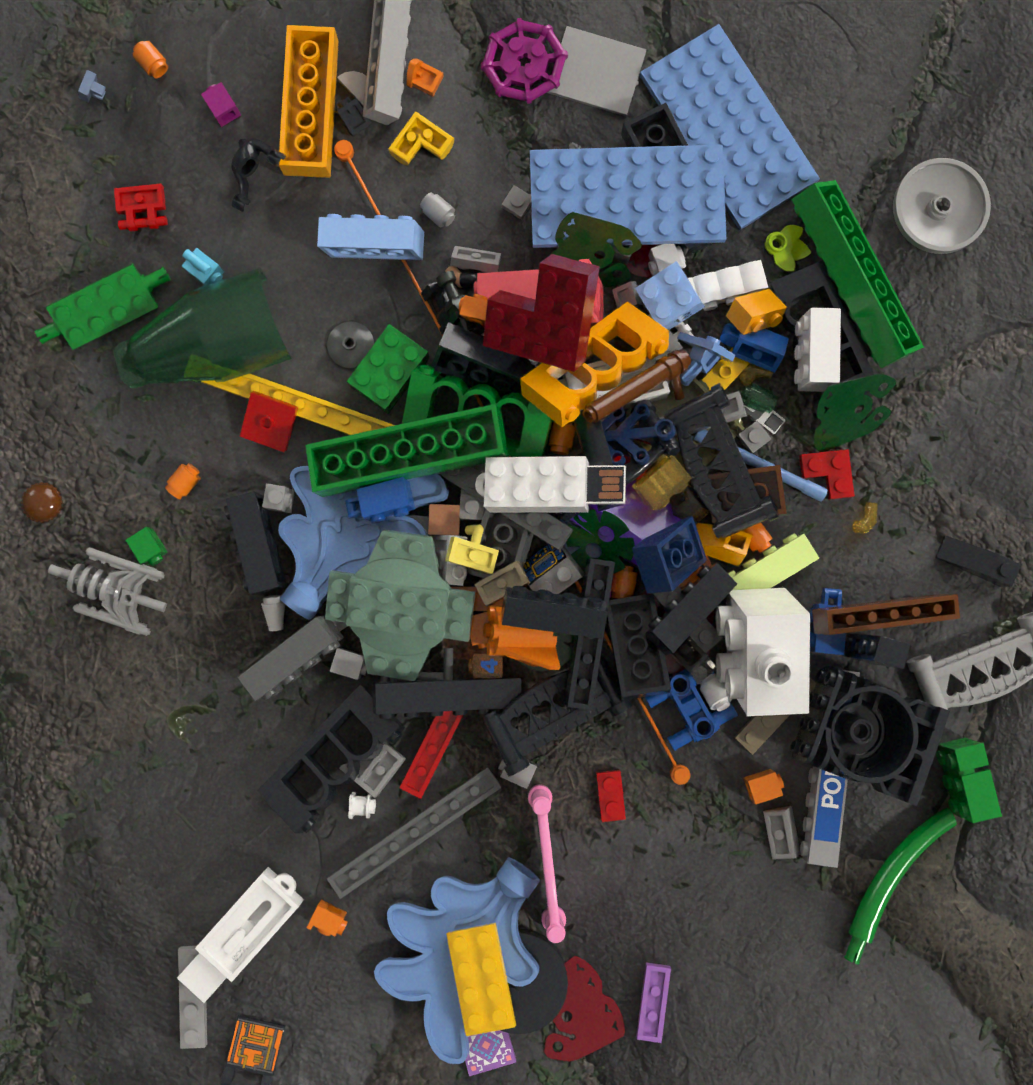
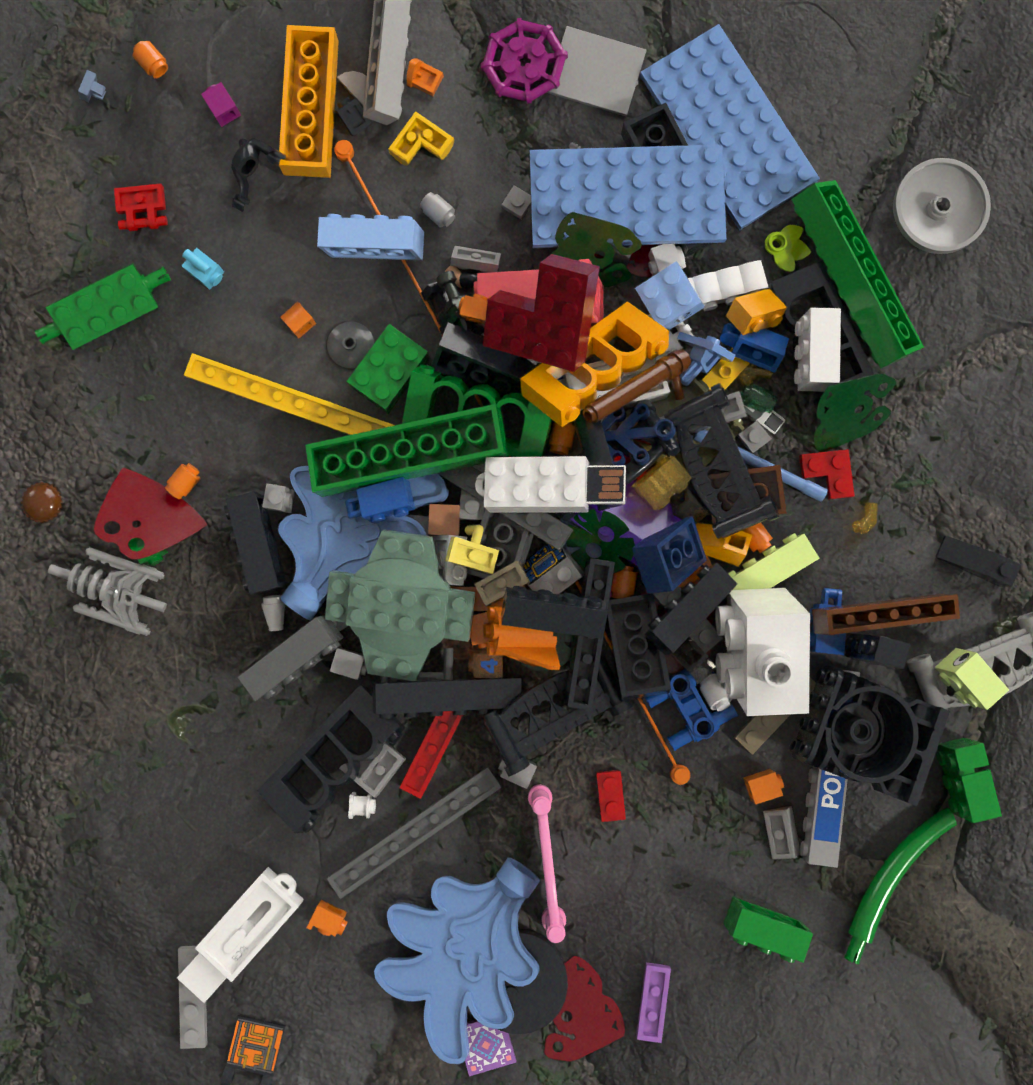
(161, 515): none -> dark red piece
(206, 336): clear green windscreen -> none
(268, 421): red plate -> none
(298, 320): none -> orange brick
(481, 979): yellow plate -> none
(627, 293): light grey plate -> none
(767, 930): none -> green brick
(971, 679): none -> yellowish green brick

